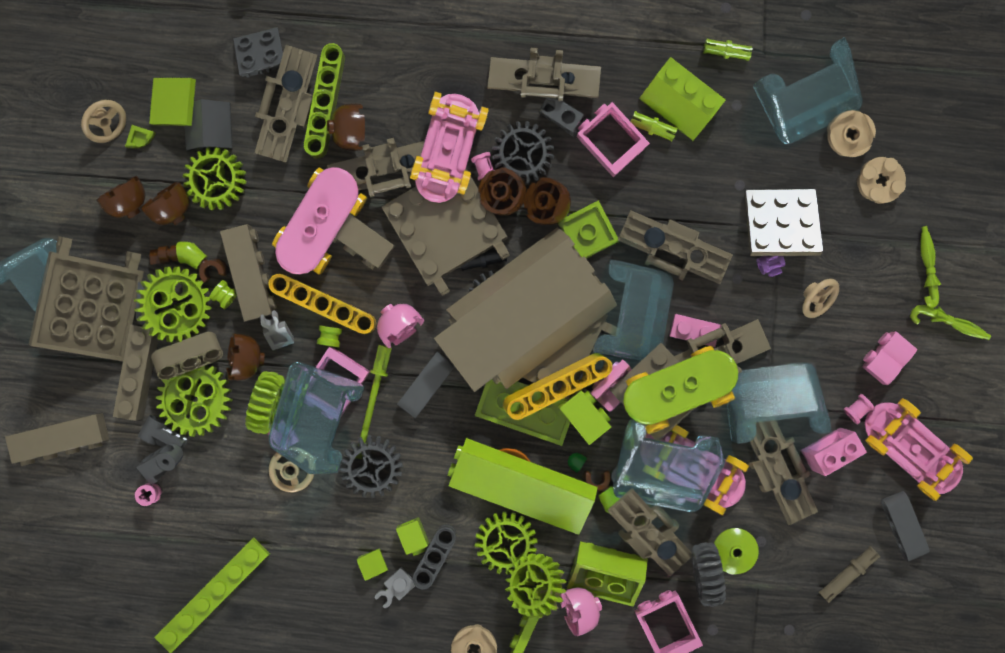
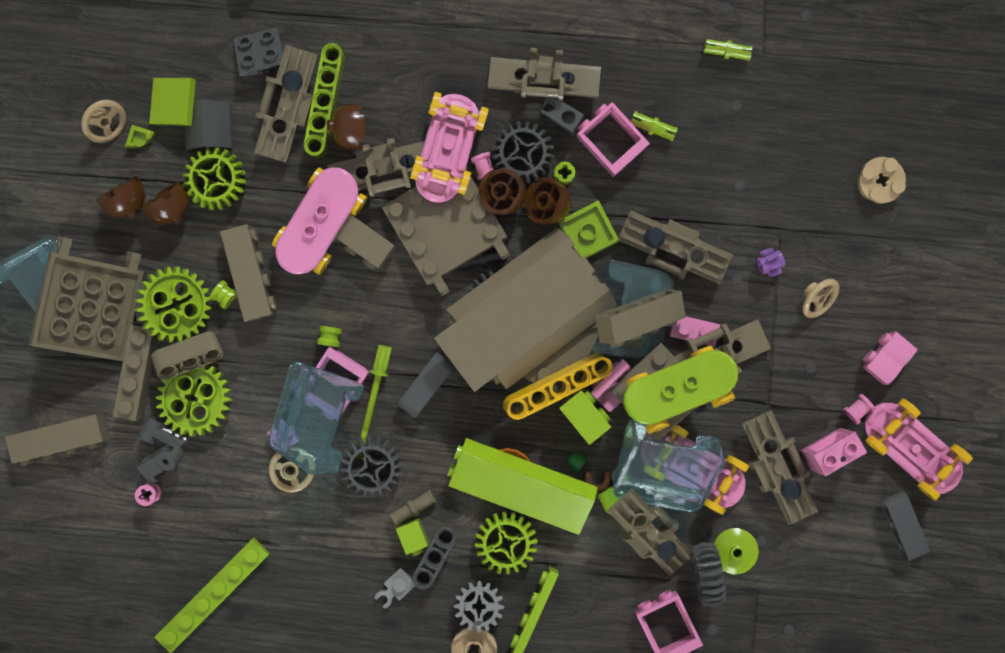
(190, 254): reddish brown piece -> none
(243, 357): reddish brown cylinder -> none
(264, 402): lime gear -> none
(276, 333): light grey plate -> none
(312, 299): yellow beam -> none
(371, 564): lime slope -> none
(397, 323): bright pink cylinder -> none
(413, 508): none -> dark tan pin
(467, 606): none -> light grey gear
(527, 575): lime gear -> none
(545, 424): lime plate -> none
(569, 168): none -> lime bush
(581, 610): bright pink cylinder -> none
(608, 573): lime slope -> none
(640, 317): none -> dark tan brick
(682, 99): lime slope -> none
(776, 395): clear light blue windscreen -> none
(783, 223): plate -> none
(813, 100): clear light blue windscreen -> none
(849, 574): dark tan pin -> none
(862, 139): tan plate -> none
(928, 257): lime piece -> none
(938, 315): lime piece -> none

